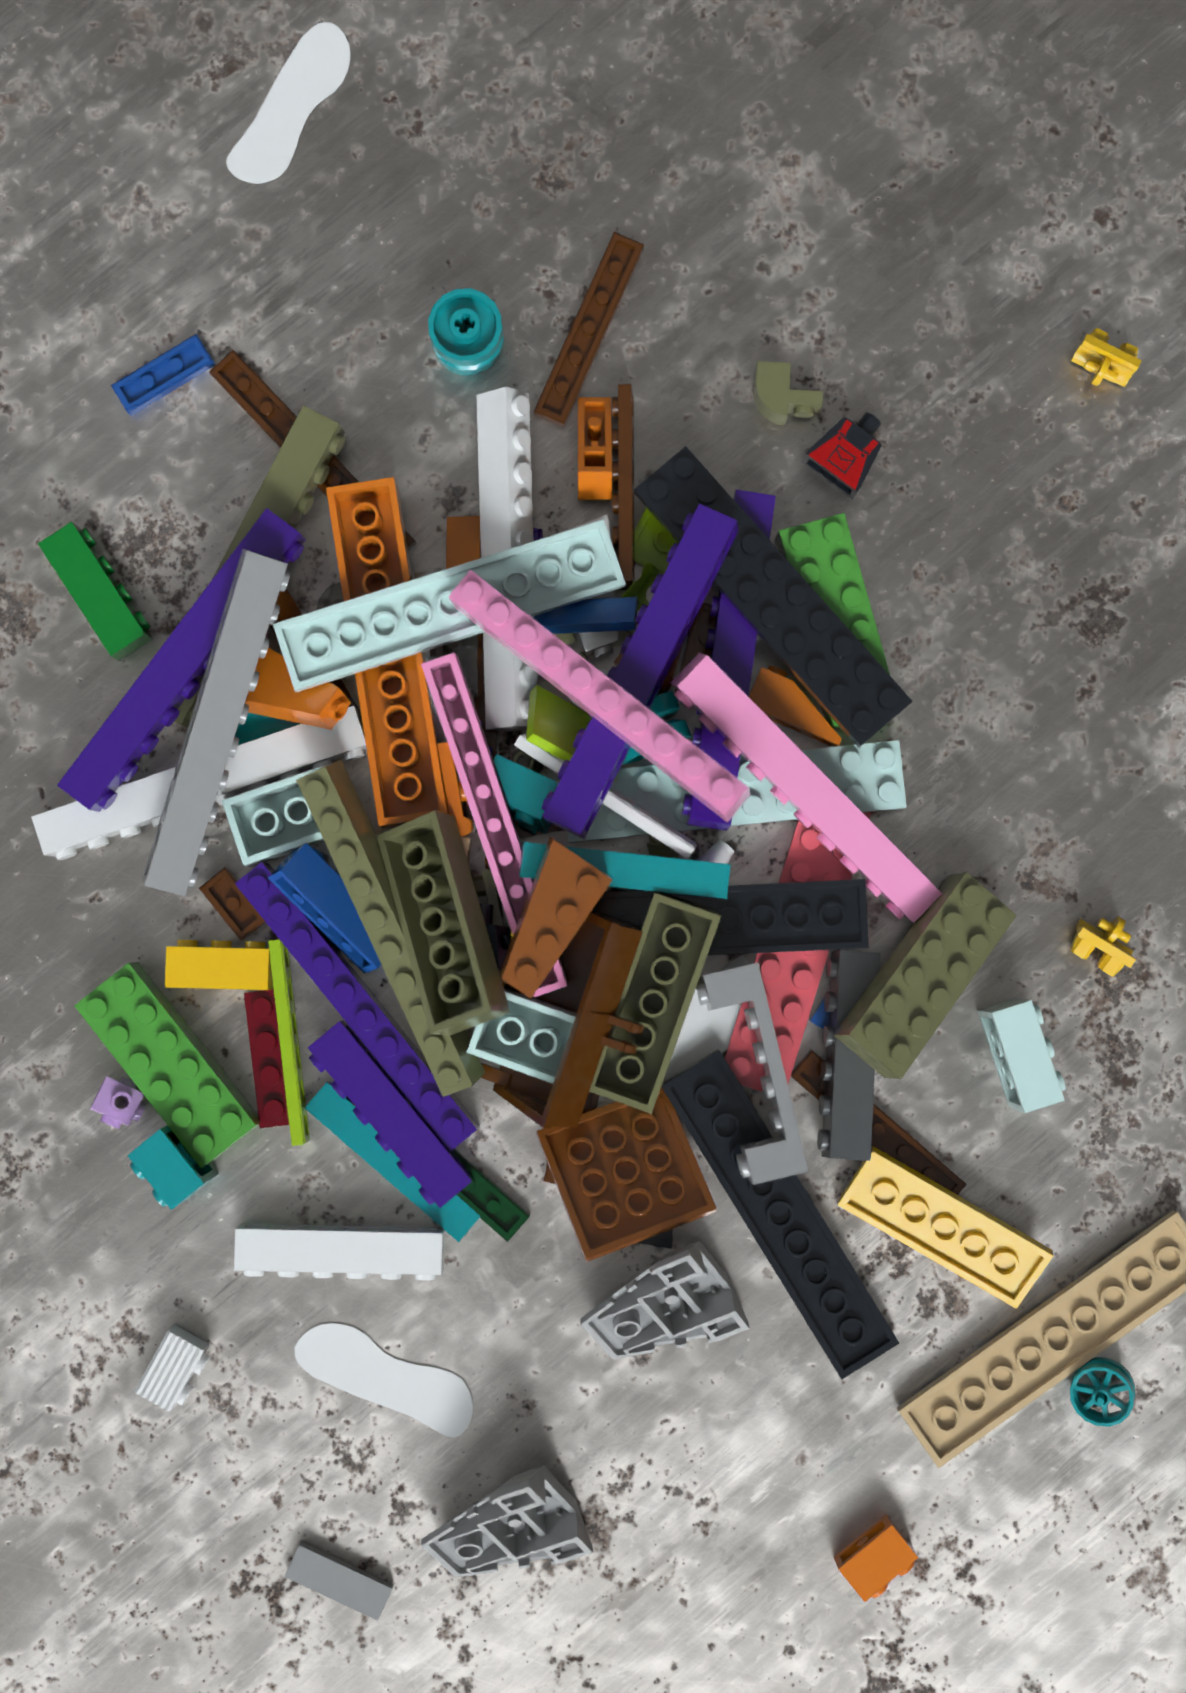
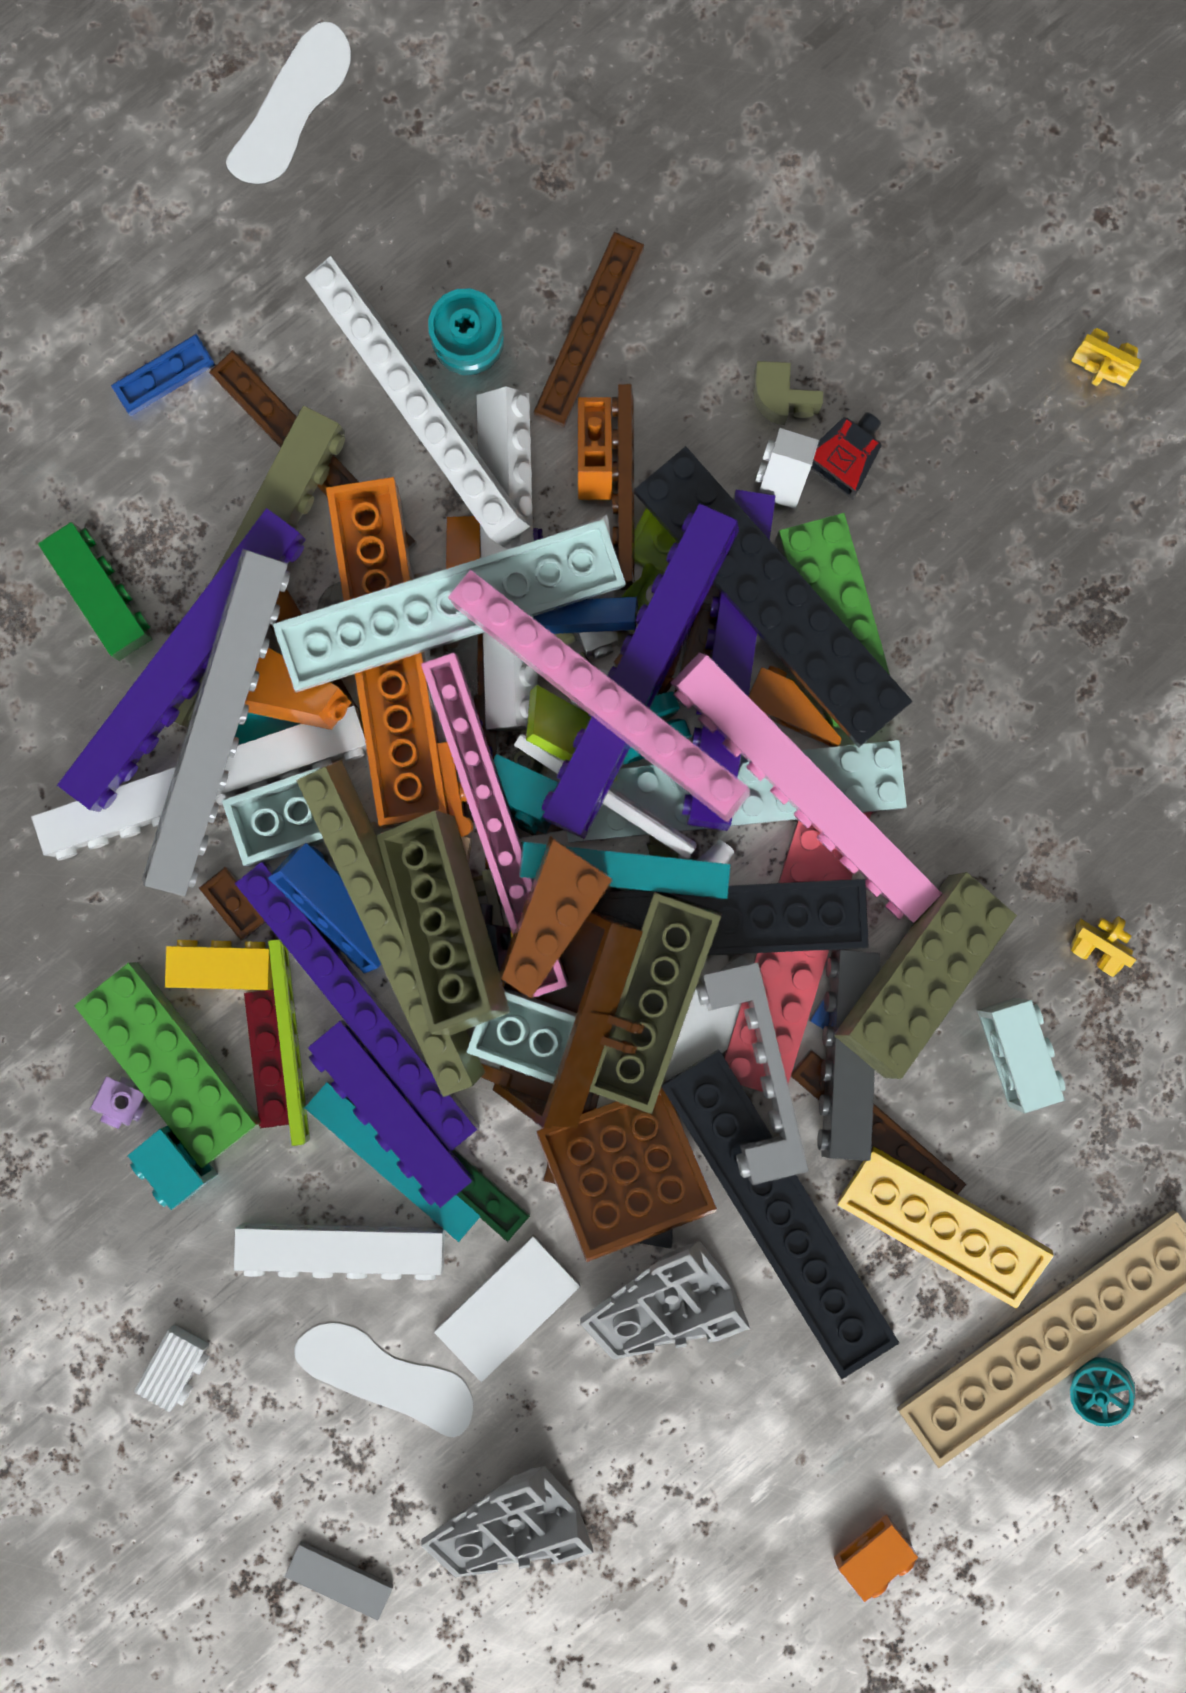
(417, 402): none -> white brick
(507, 1308): none -> white tile
(787, 466): none -> white brick

